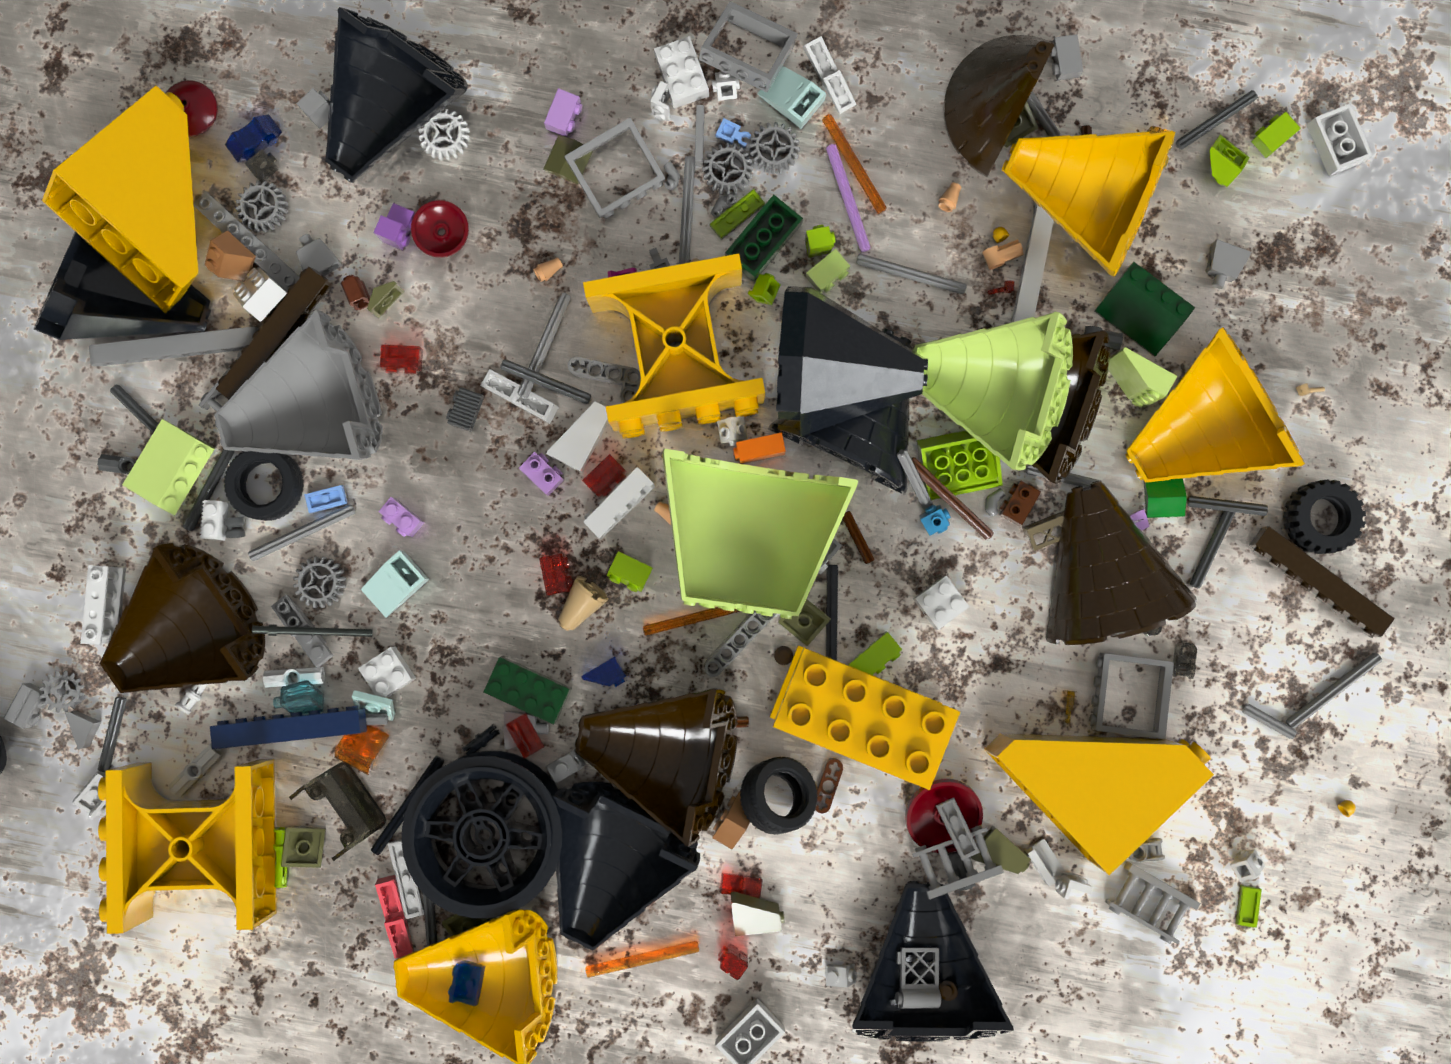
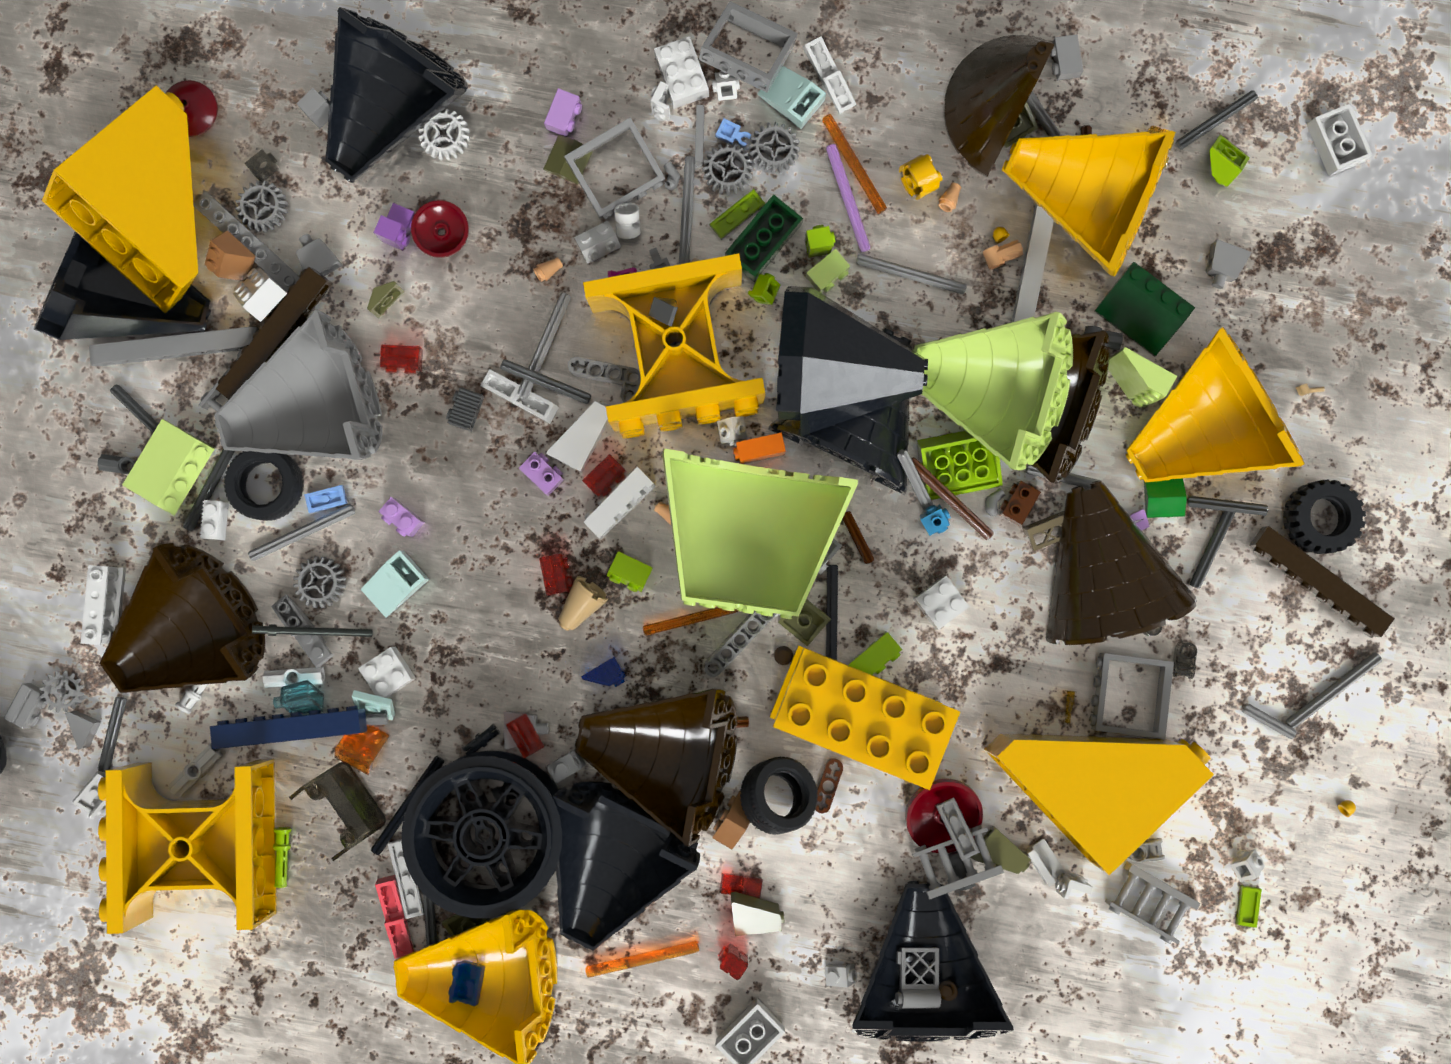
(234, 522): dark grey wheel -> none
(253, 137): clear blue brick -> none
(303, 847): olive slope -> none
(355, 292): copper brick -> none
(527, 690): dark green brick -> none
(597, 242): none -> white bracket
(627, 220): none -> white wheel
(663, 310): none -> dark grey slope
(723, 203): light grey arm -> none
(920, 176): none -> yellow brick
(1008, 288): clear red hand -> none
(1276, 134): lime brick -> none

